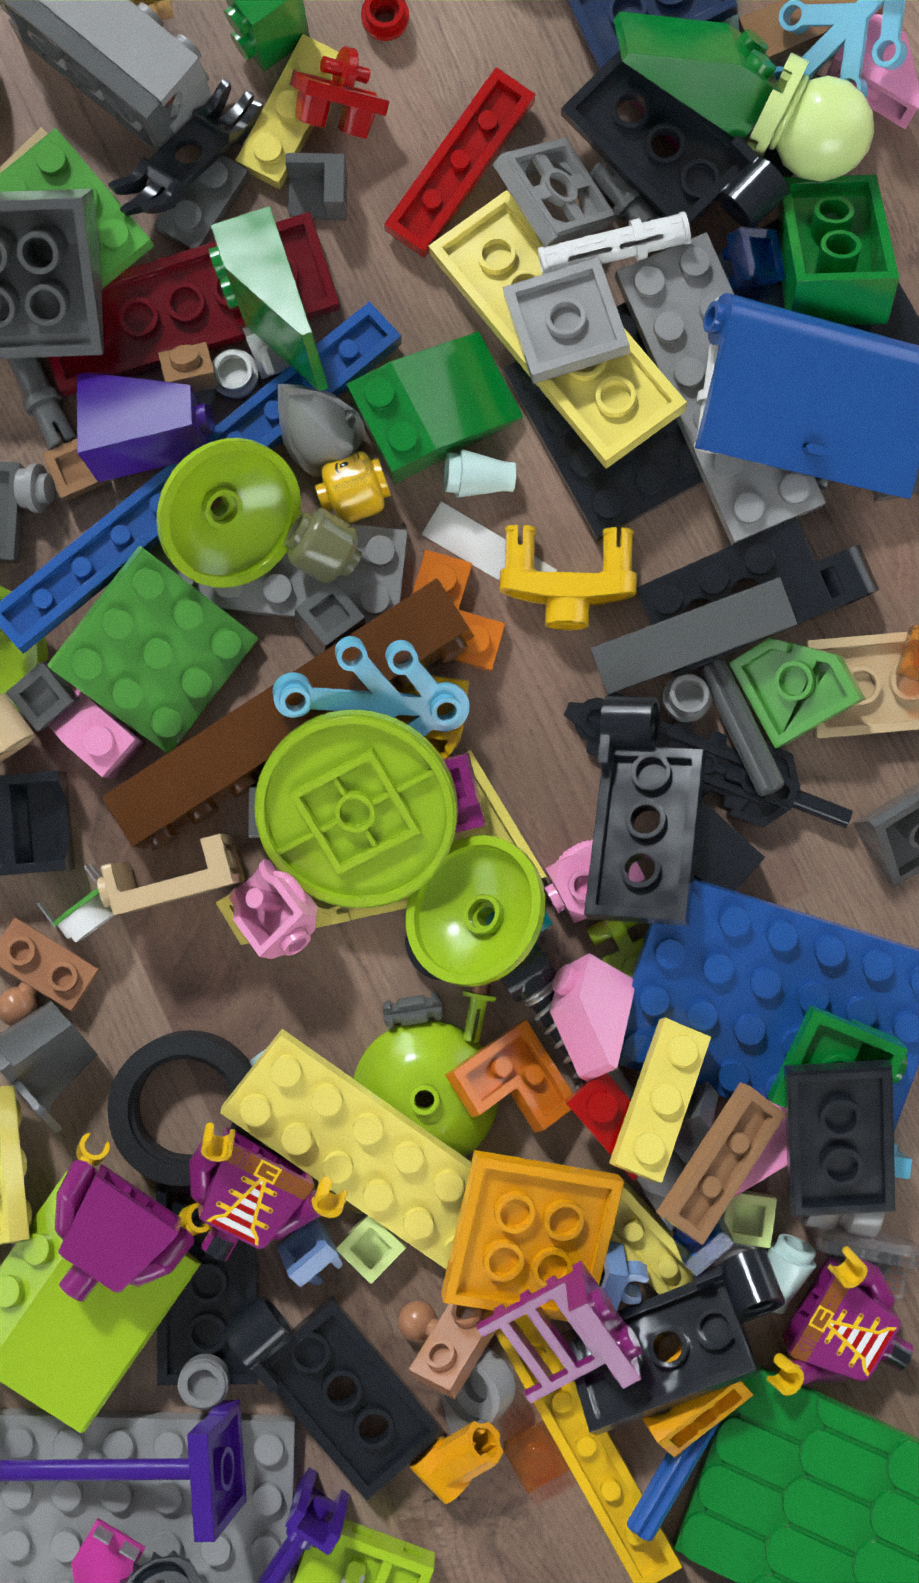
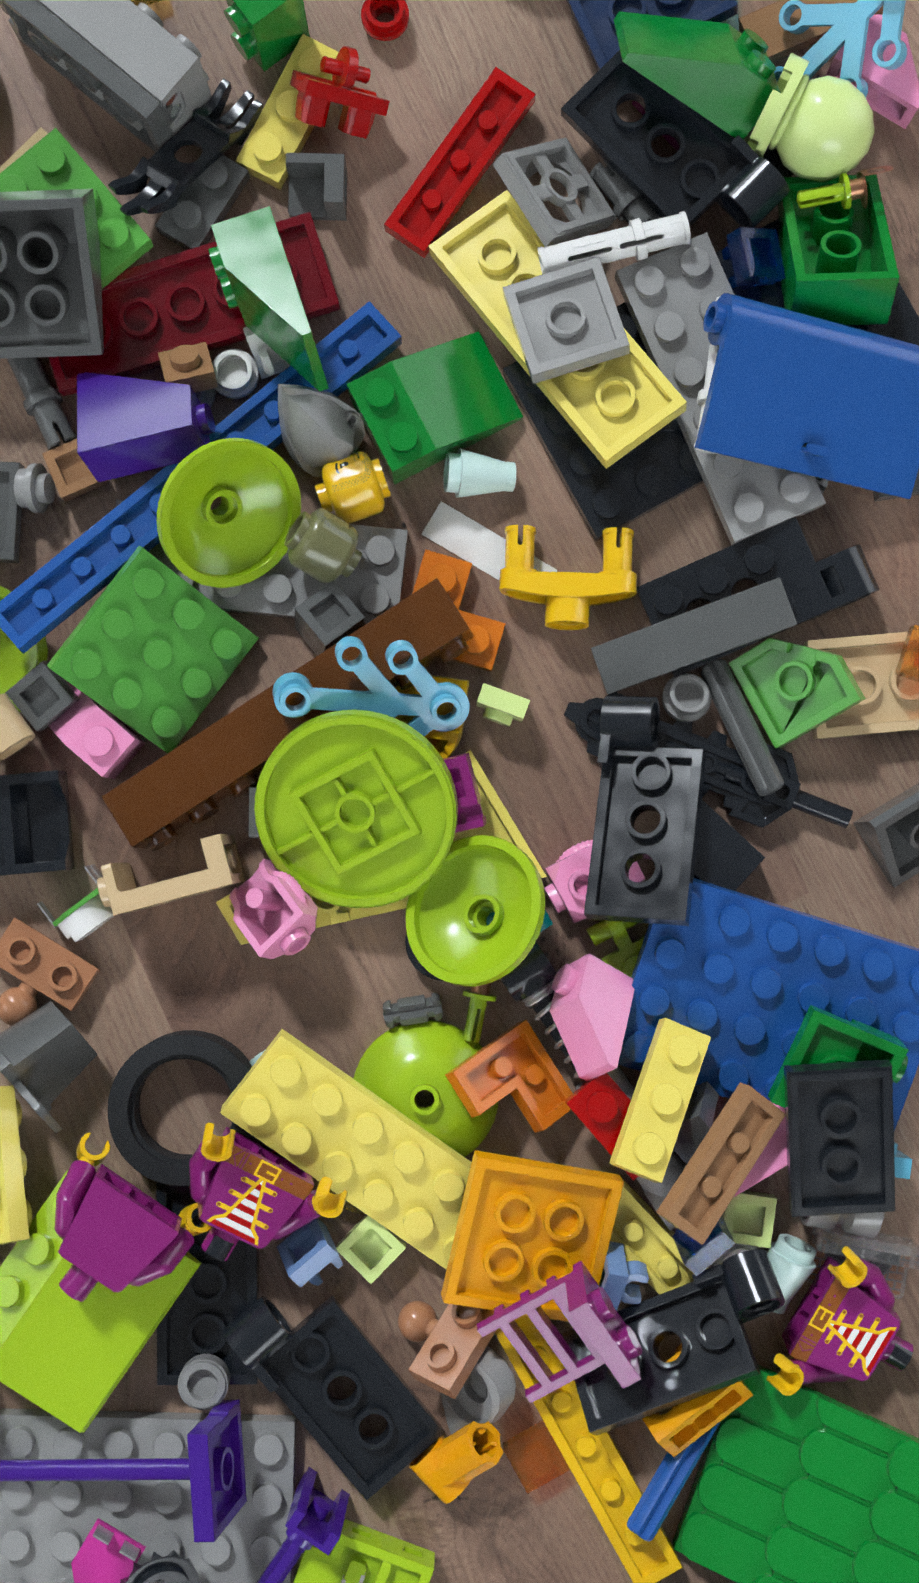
(501, 705): none -> yellowish green plate
(843, 191): none -> lime piece

